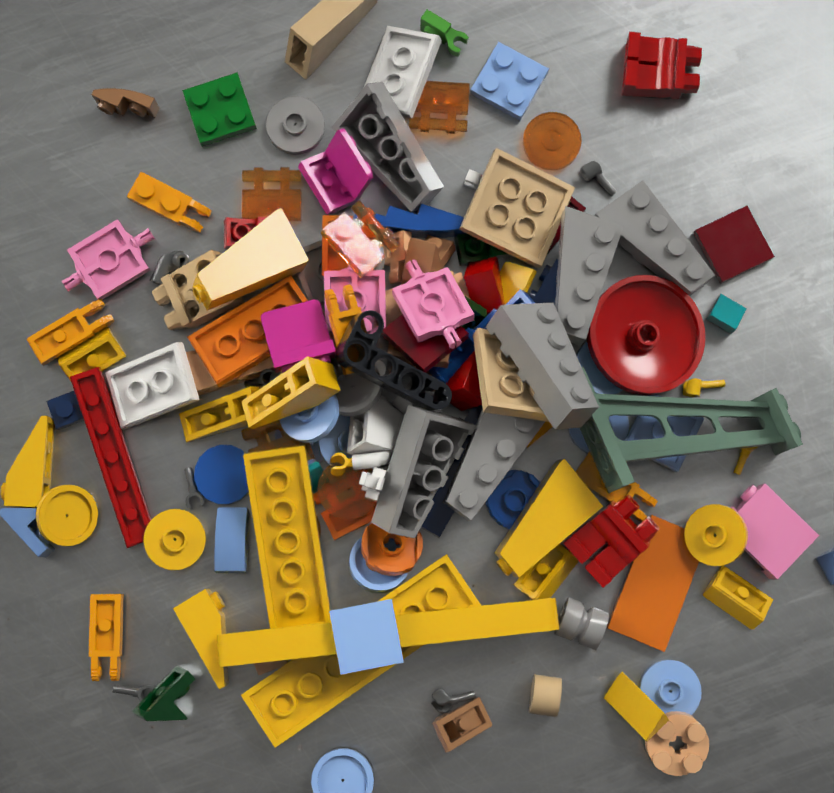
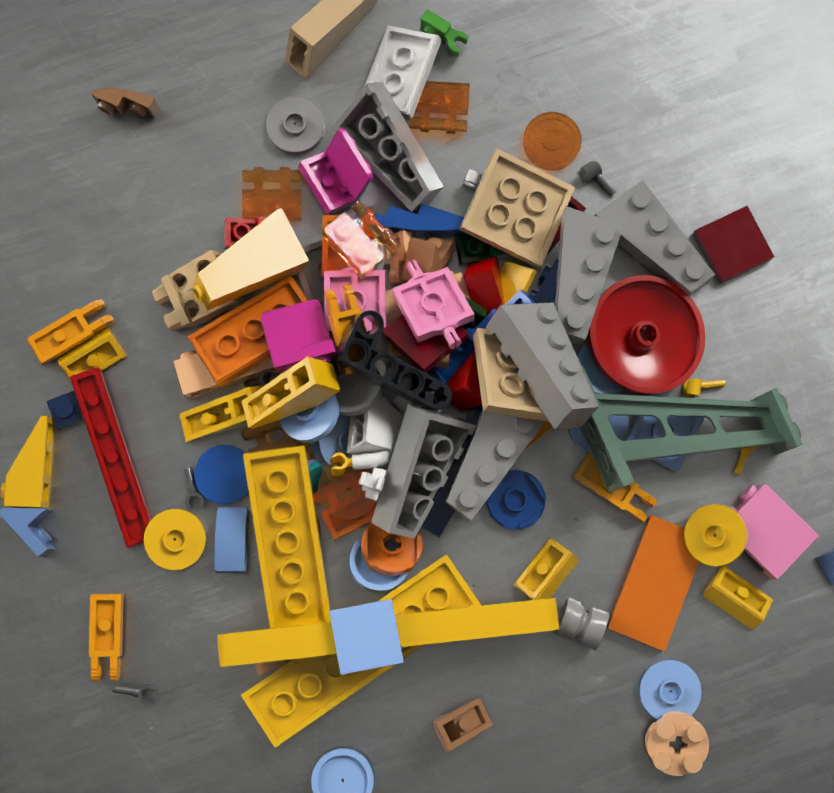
(80, 518): yellow piece -> none
(108, 260): bright pink plate -> none
(152, 385): white tile -> none
(160, 703): dark green slope -> none
(166, 201): light orange hinge -> none
(168, 263): dark grey arm -> none
(203, 621): yellow slope -> none
(219, 109): green plate -> none
(444, 703): dark grey hand -> none
(509, 81): light blue plate -> none
(545, 695): tan piece -> none
(549, 517): yellow slope -> none
(622, 535): red hips -> none
(635, 707): yellow slope -> none
(658, 67): red hips -> none
(726, 313): teal slope -> none

